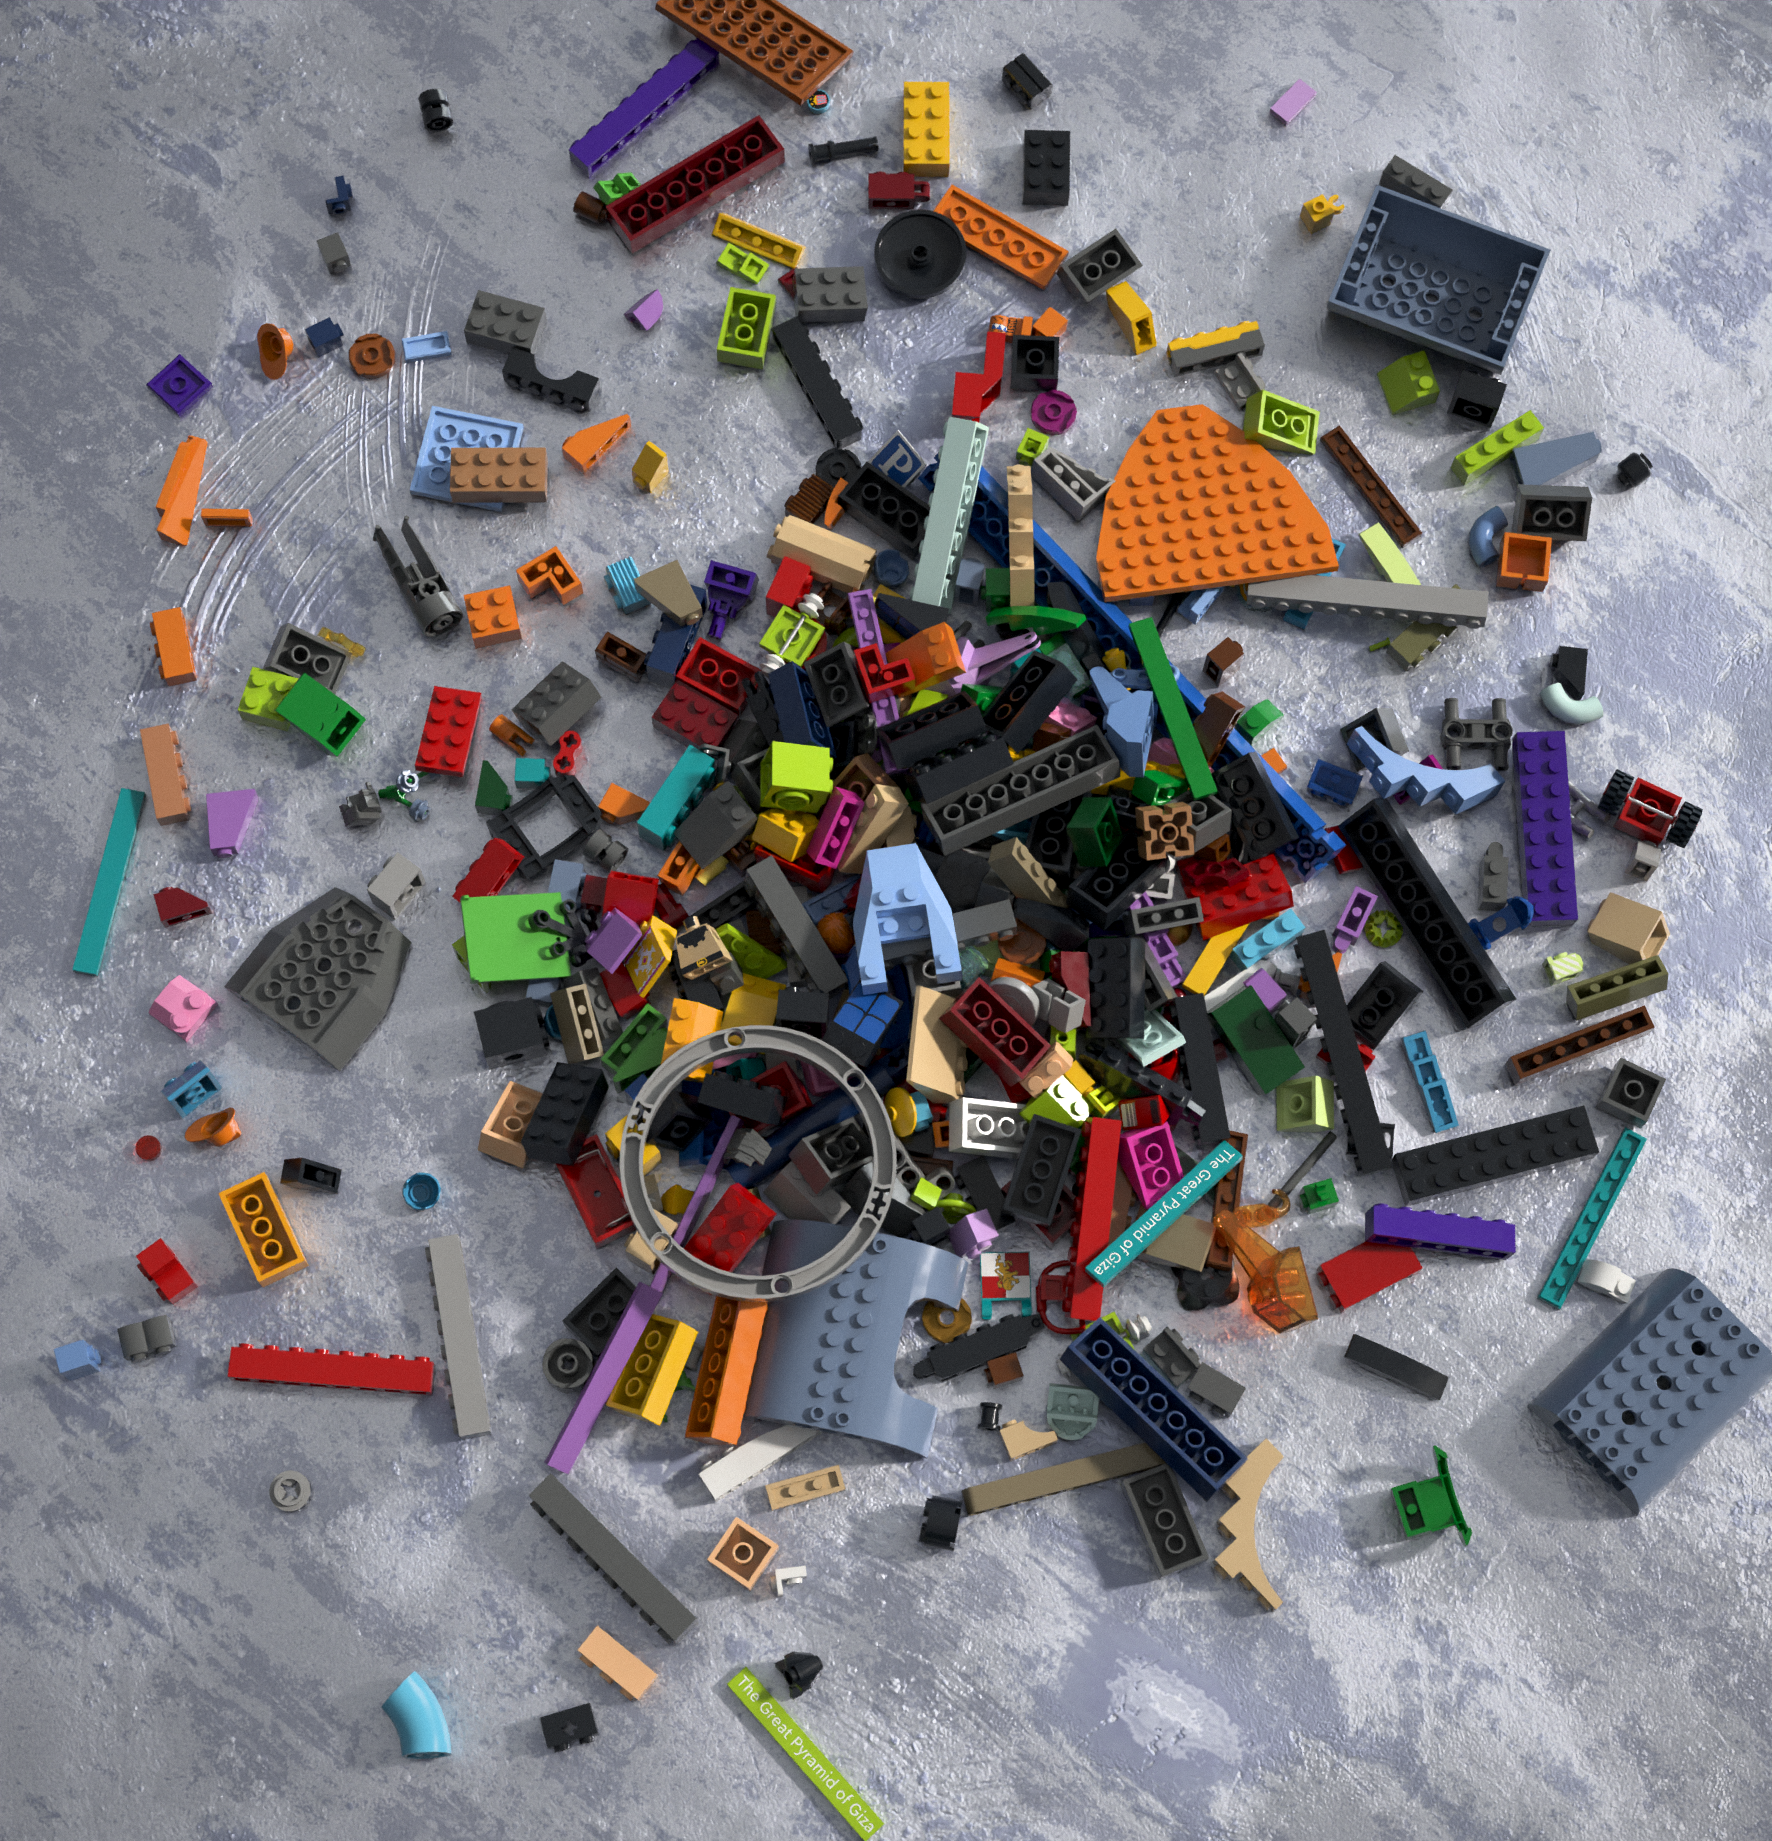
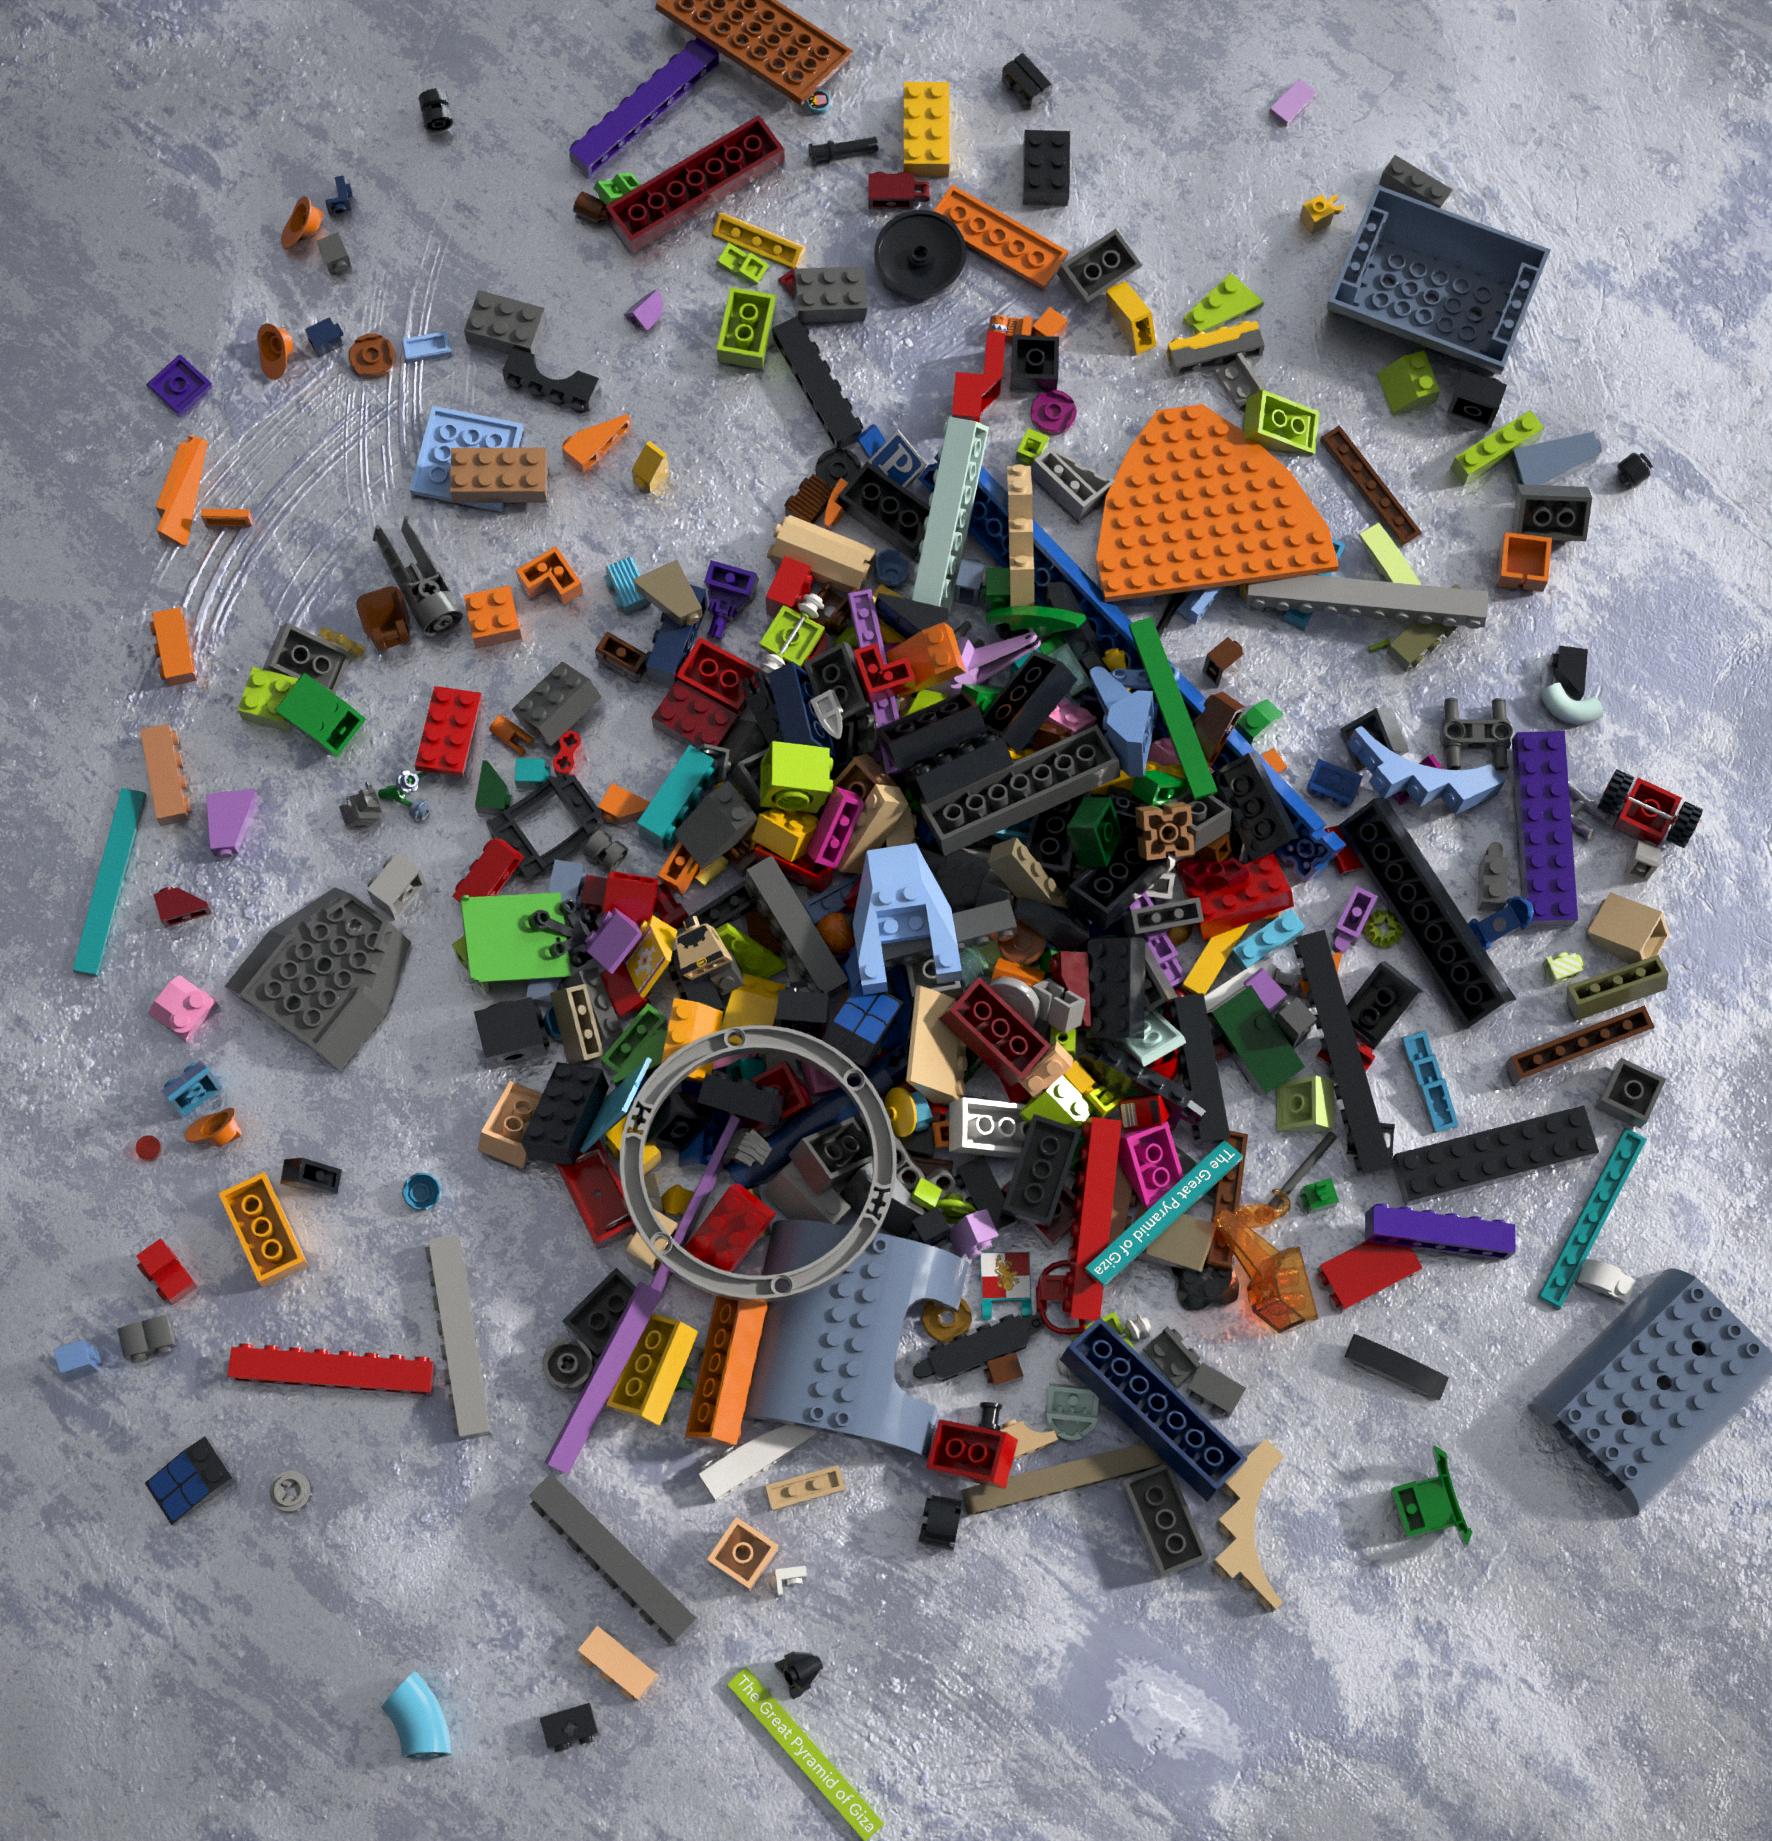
(190, 1480): none -> slope
(302, 223): none -> orange piece
(384, 617): none -> reddish brown piece
(615, 1105): none -> medium azure piece
(829, 712): none -> white plate
(871, 440): none -> blue tile
(972, 1453): none -> red brick
(1222, 304): none -> lime wing
(1481, 536): medium blue cylinder -> none

